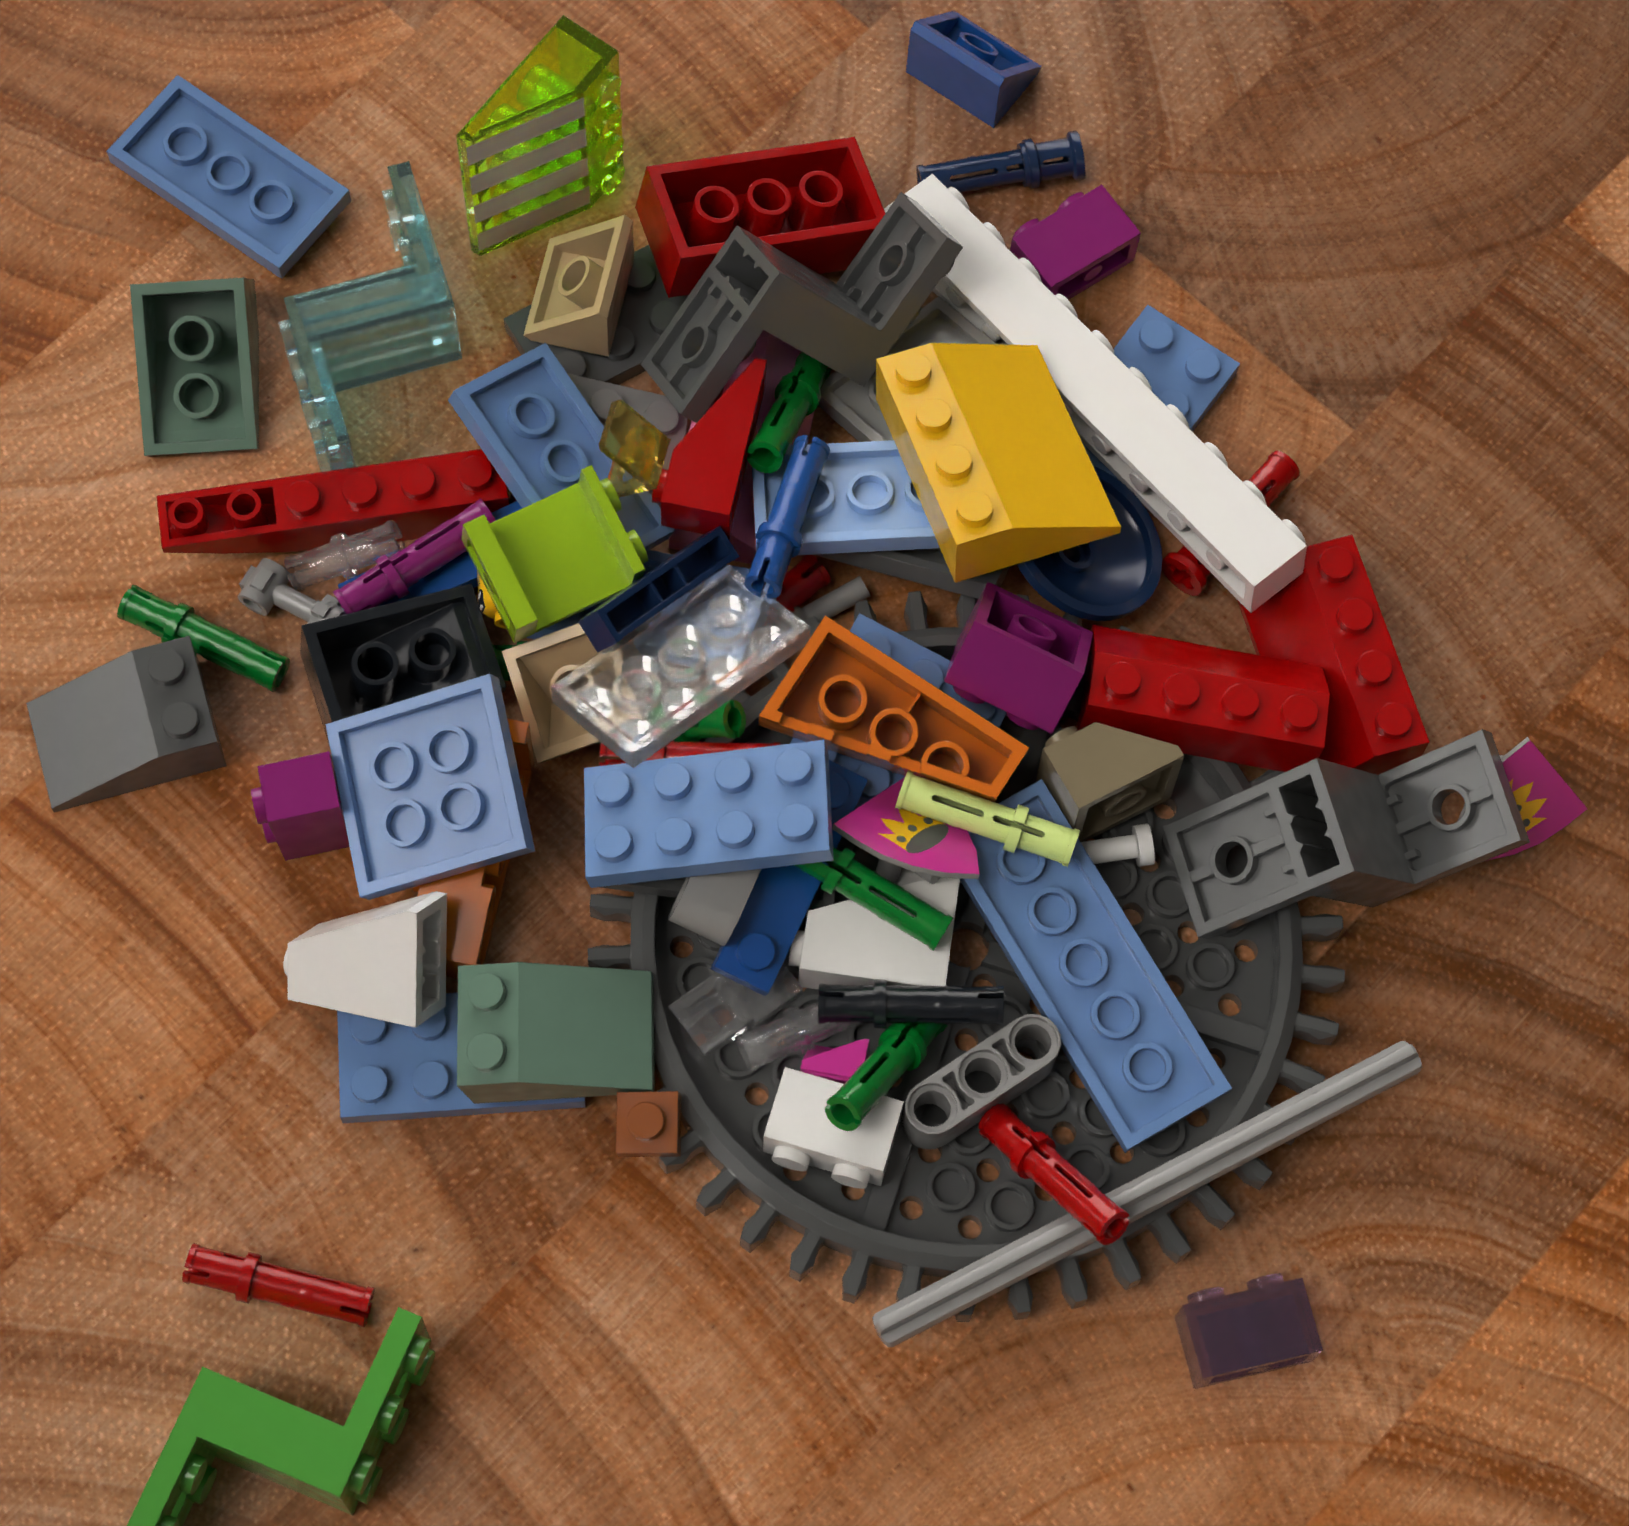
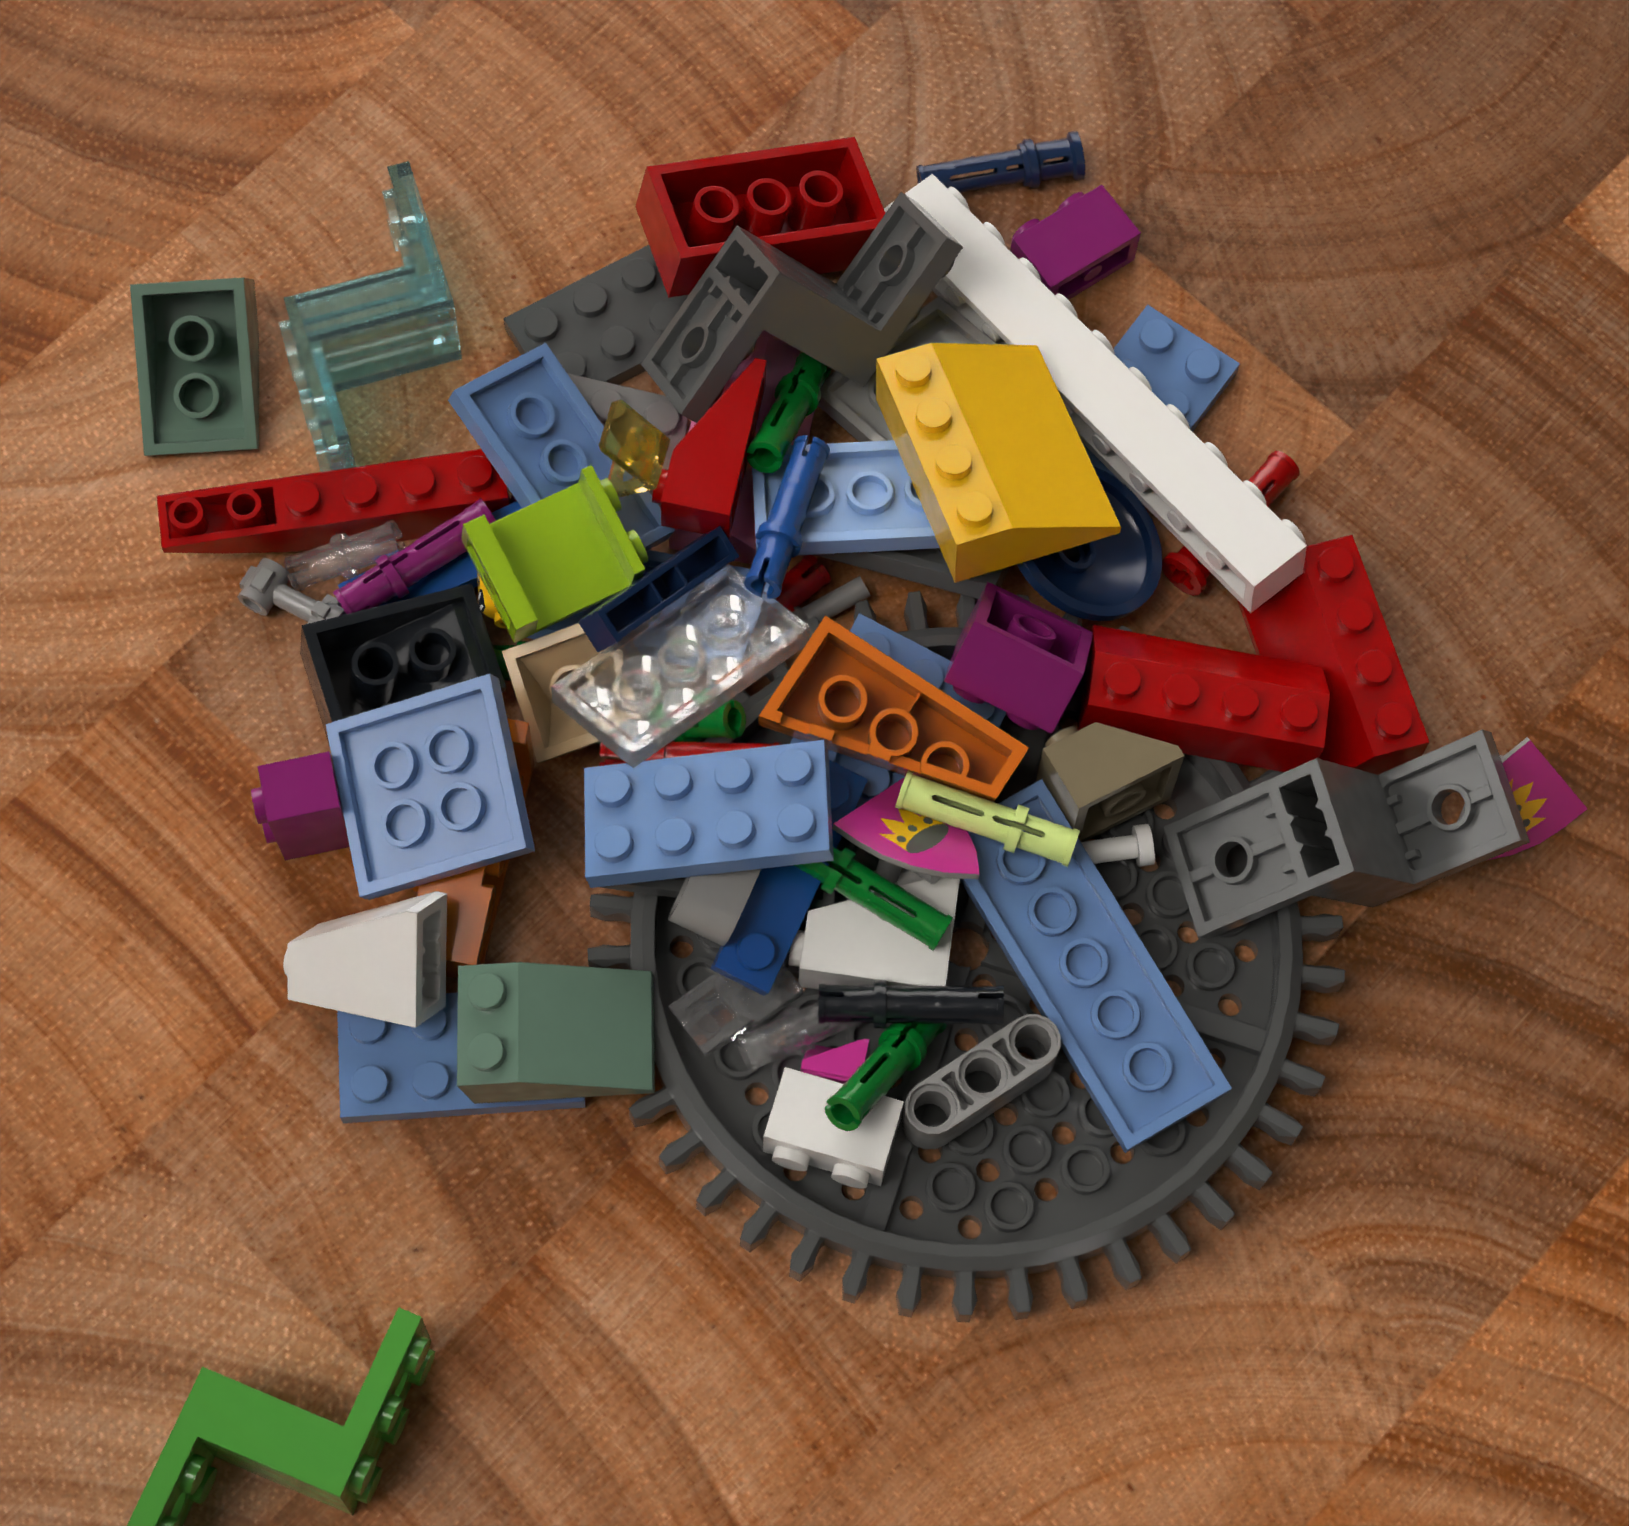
(126, 726): dark grey slope -> none
(208, 639): green pin -> none
(229, 176): medium blue plate -> none
(267, 1282): red pin -> none
(544, 140): clear neon green slope -> none
(583, 287): tan slope -> none
(648, 1124): dark orange plate -> none
(968, 65): blue slope -> none
(1035, 1158): red pin -> none
(1149, 1192): light grey axle -> none
(1247, 1330): clear purple brick -> none

